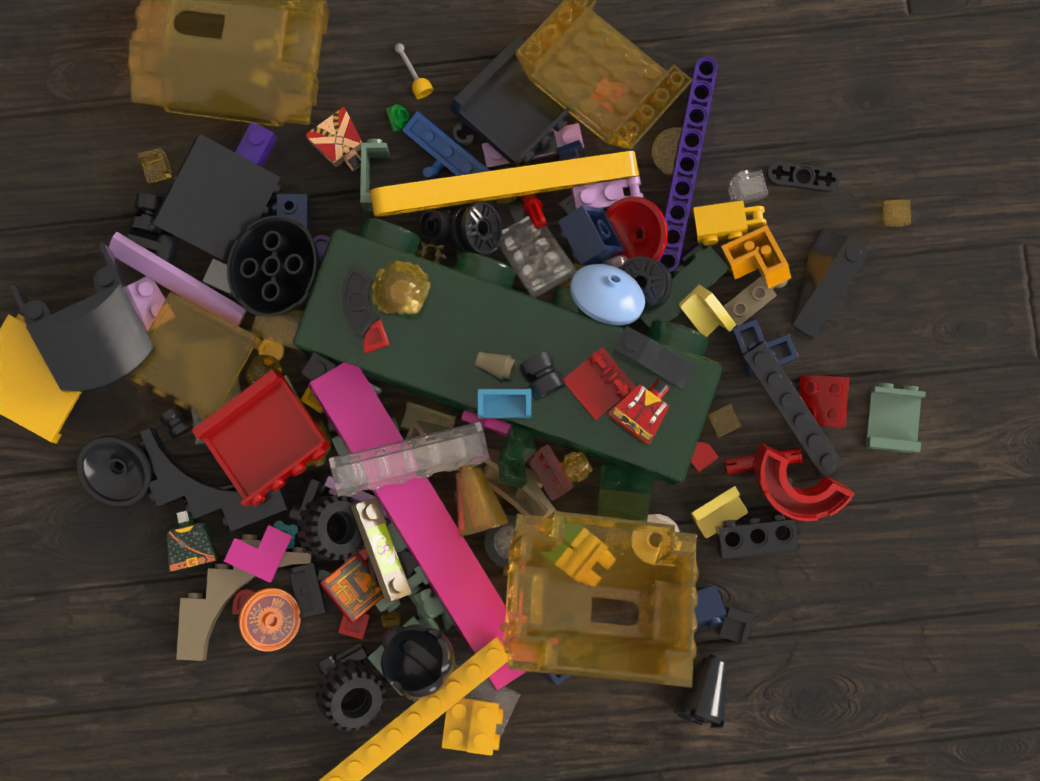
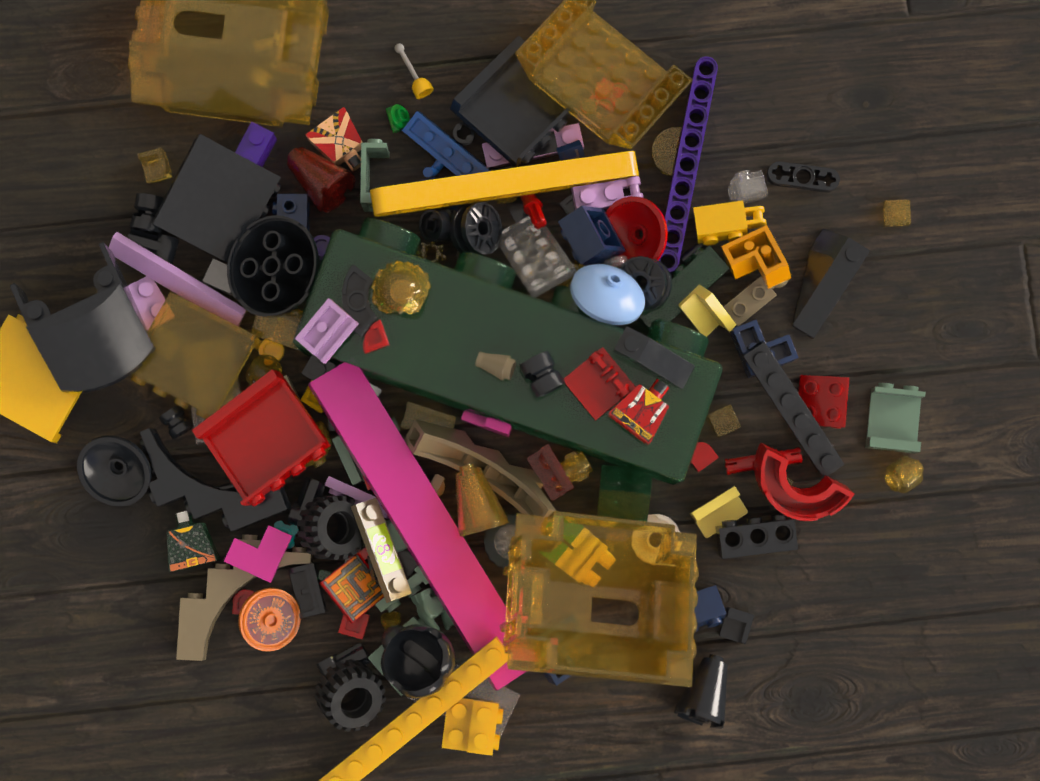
(320, 178): none -> clear red cone
(326, 330): none -> lavender plate
(409, 459): clear brick -> none
(438, 484): none -> dark tan tile
(504, 403): dark azure panel -> none
(515, 453): clear green slope -> none
(904, 474): none -> clear yellow head

